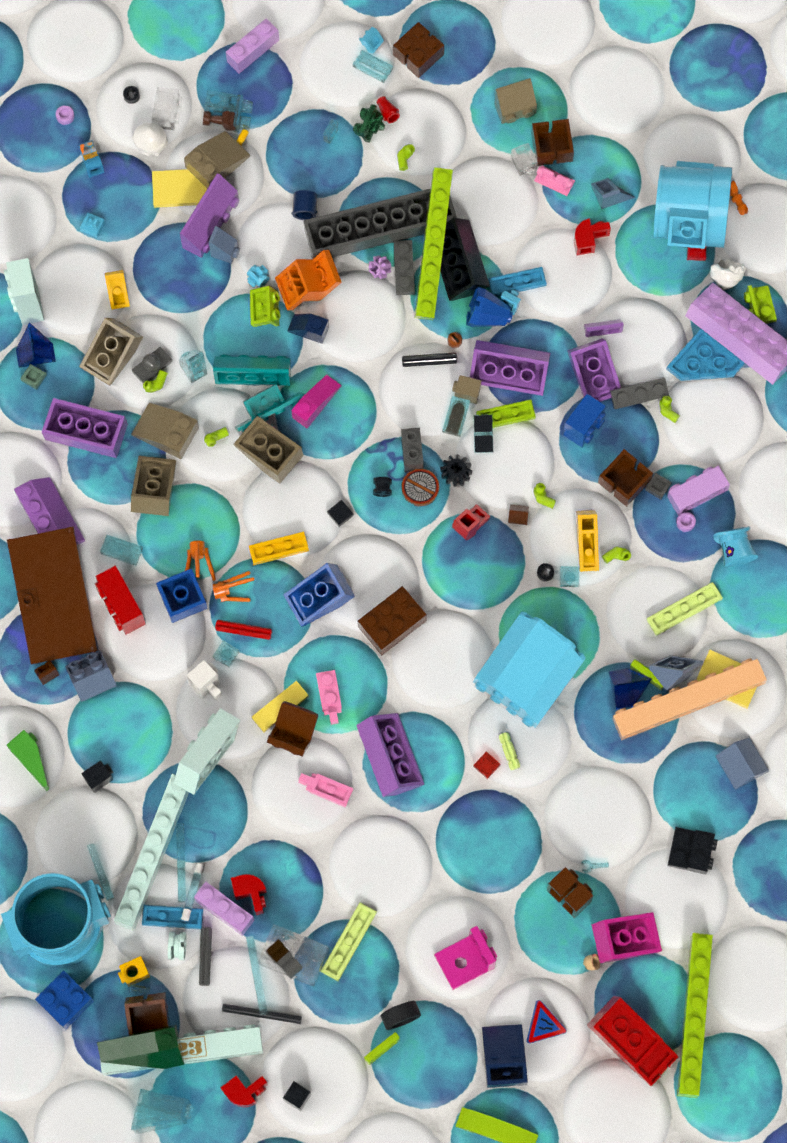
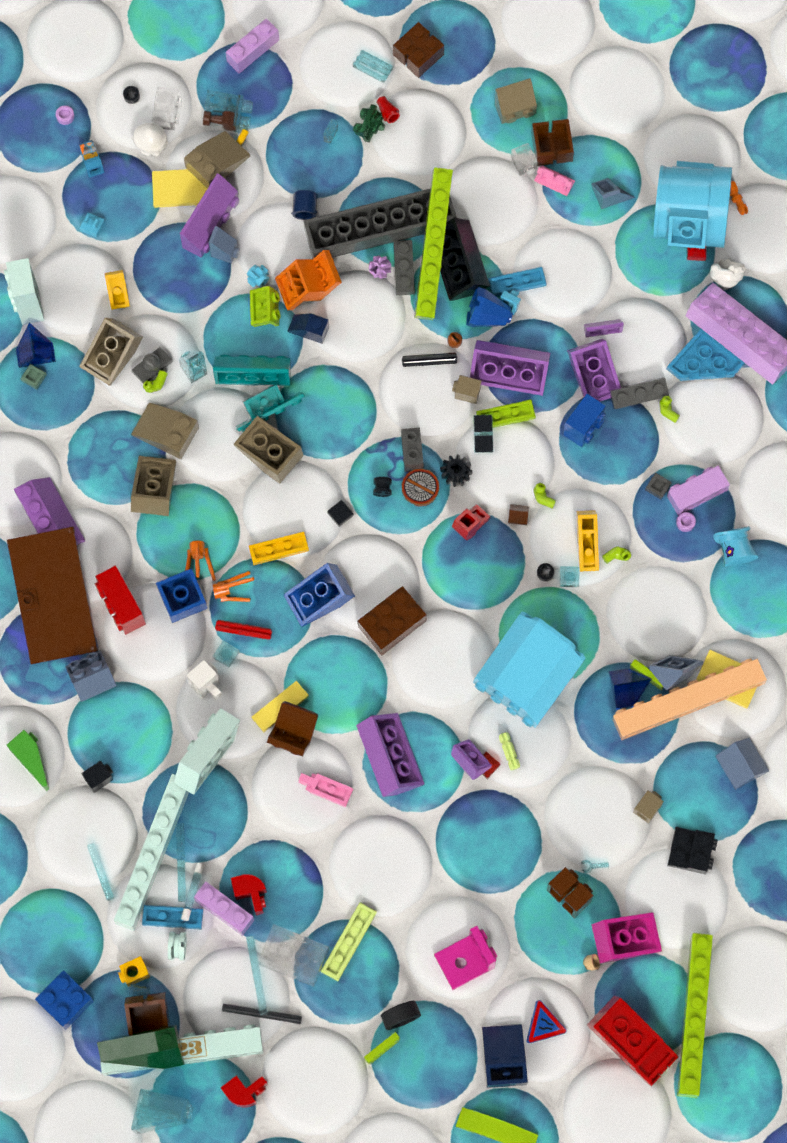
(46, 672): reddish brown slope -> none
(76, 950): medium azure cylinder -> none
(84, 428): medium lavender brick -> none
(121, 550): clear light blue plate -> none
(205, 956): dark grey axle -> none
(211, 438): lime arm -> none
(283, 959): leg -> none
(297, 1096): black brick -> none
(314, 401): dark pink slope -> none
(329, 695): bright pink hinge -> none
(371, 40): medium azure tile -> none
(403, 155): lime arm -> none
(456, 416): clear light blue tile -> none
(470, 759): none -> medium lavender slope
(586, 233): red brick -> none
(624, 479): reddish brown piece -> none
(648, 806): none -> dark tan brick
(684, 608): yellowish green tile -> none
(760, 303): lime bracket -> none

